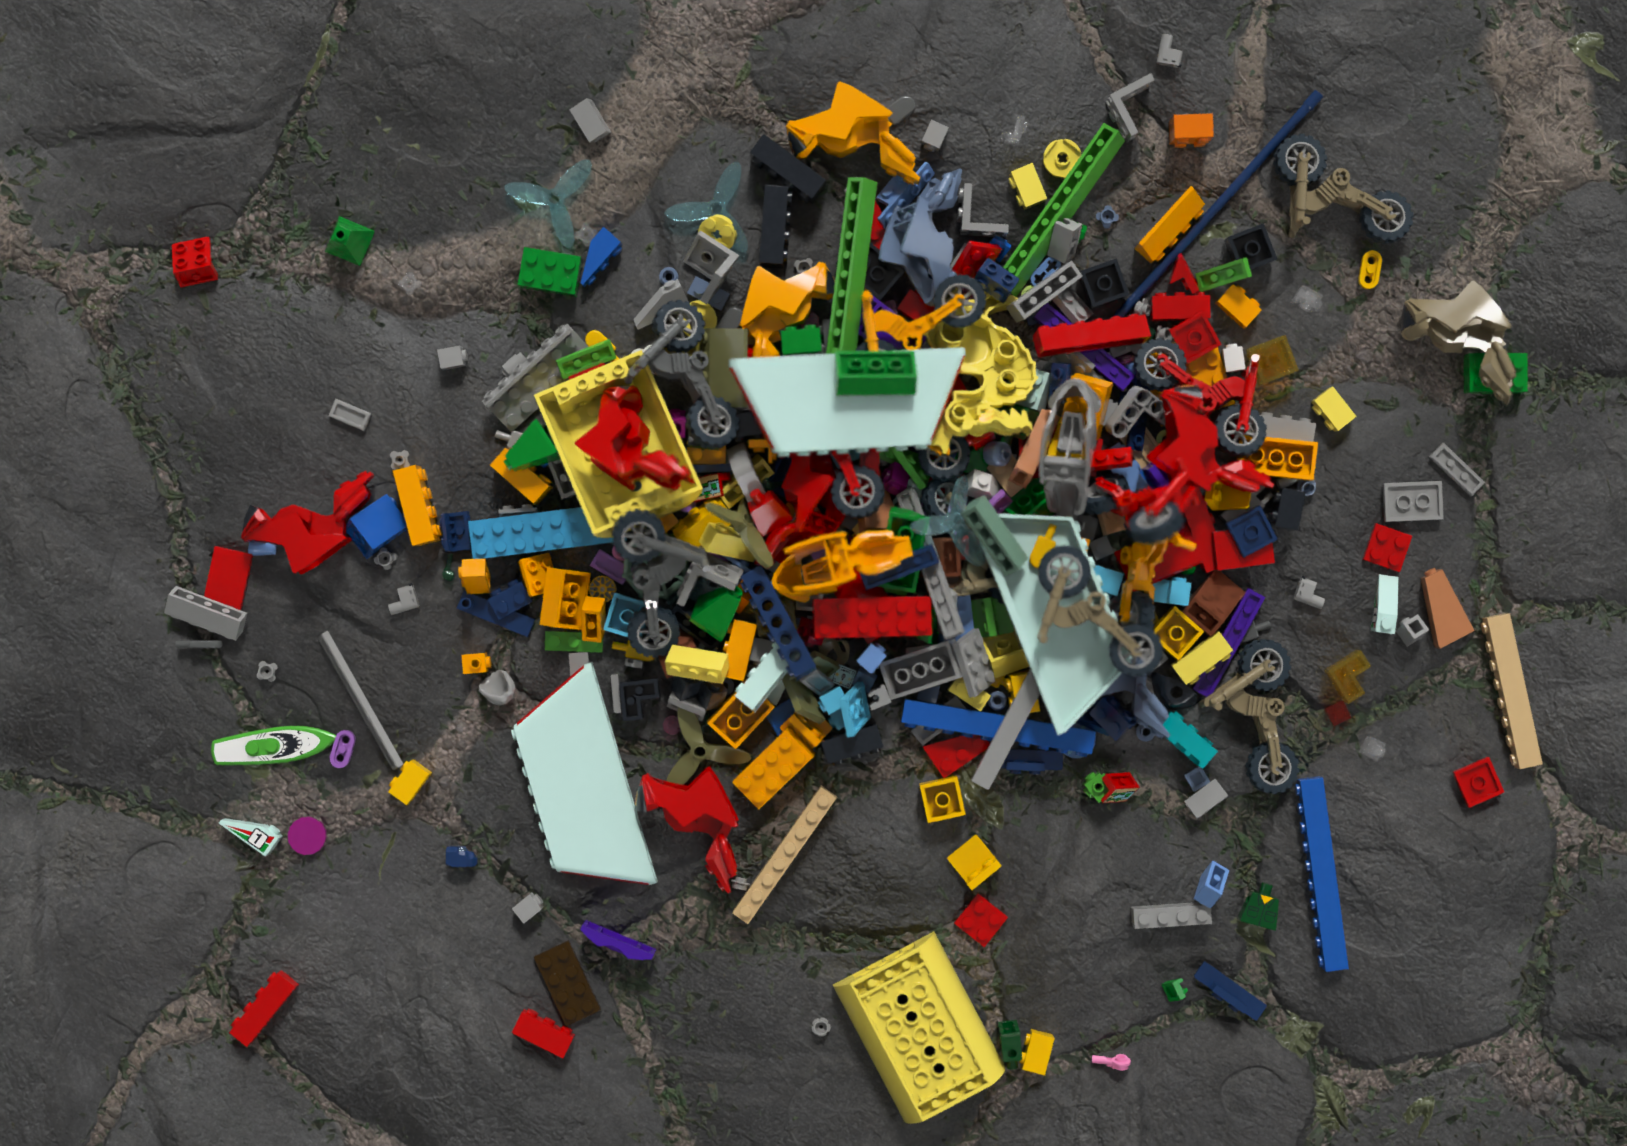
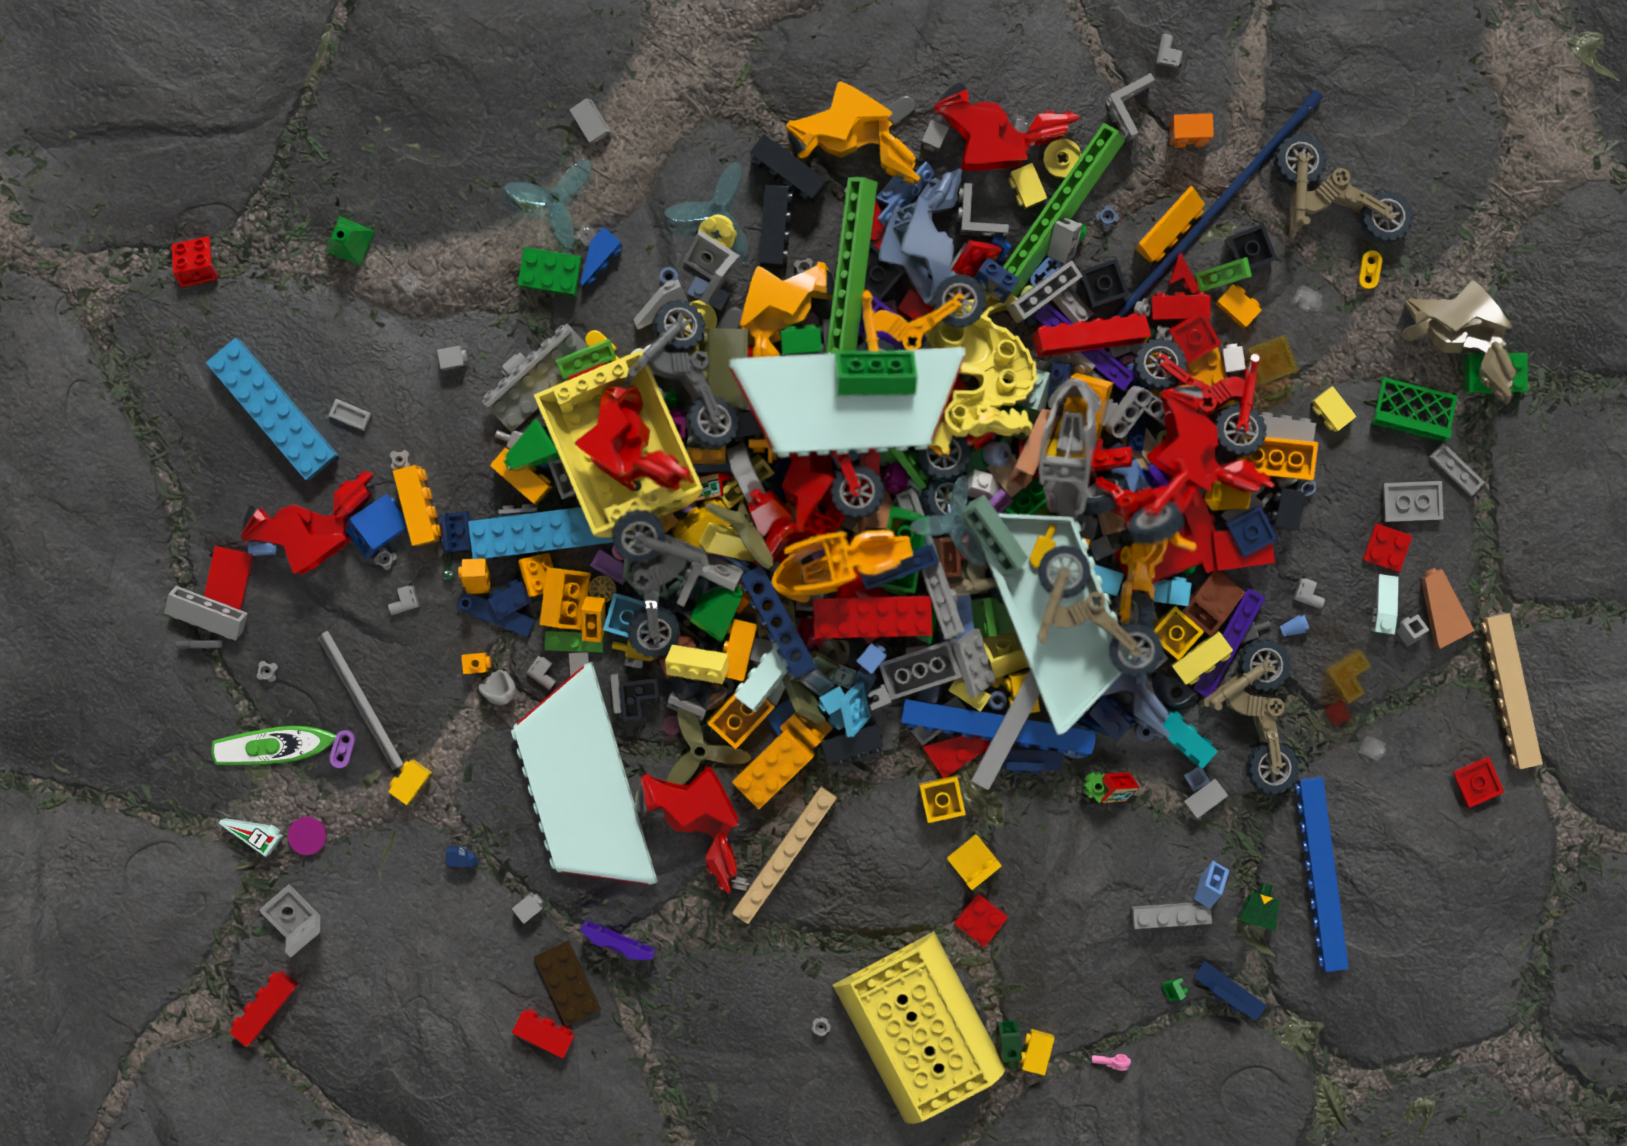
(272, 409): none -> dark azure brick
(297, 927): none -> light grey bracket
(538, 672): none -> light grey piece
(669, 398): none -> green tile
(989, 135): none -> red piece
(1295, 626): none -> medium blue cone
(1414, 425): none -> green fence

